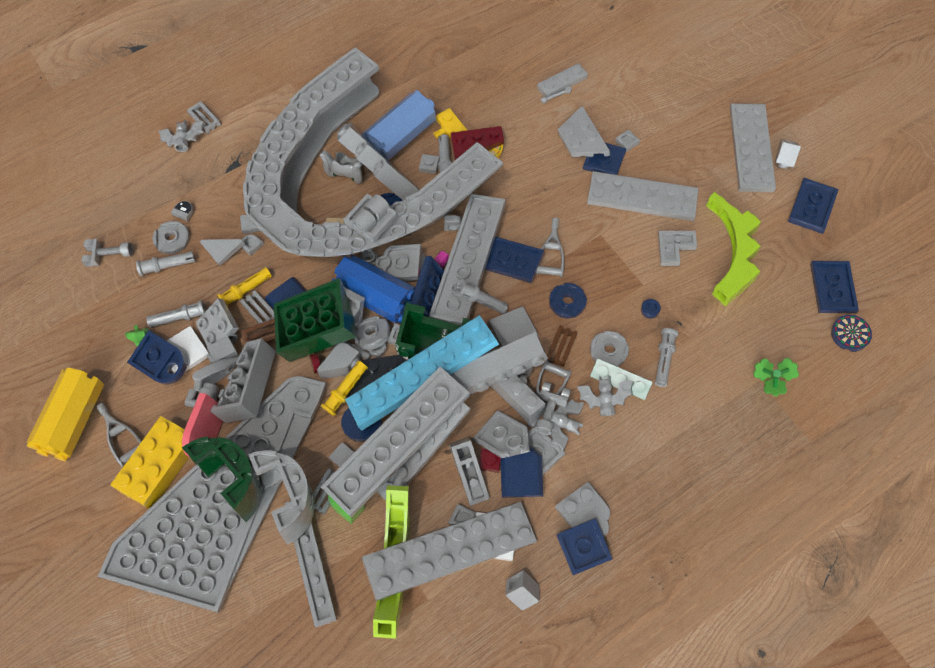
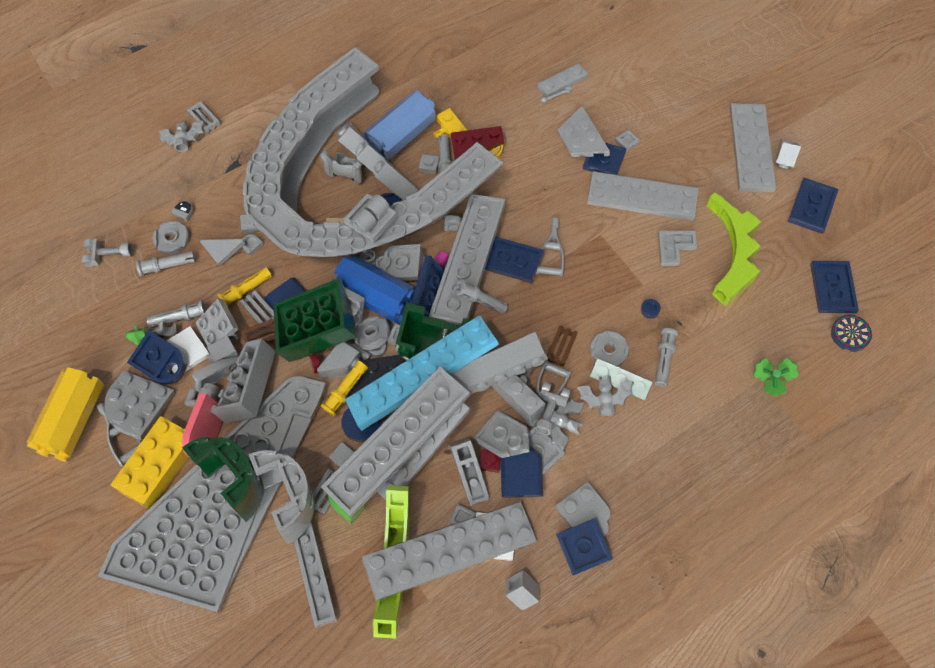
(135, 404): none -> light grey plate
(165, 331): none -> light grey piece
(512, 326): light grey tile -> none
(563, 309): dark blue tile -> none

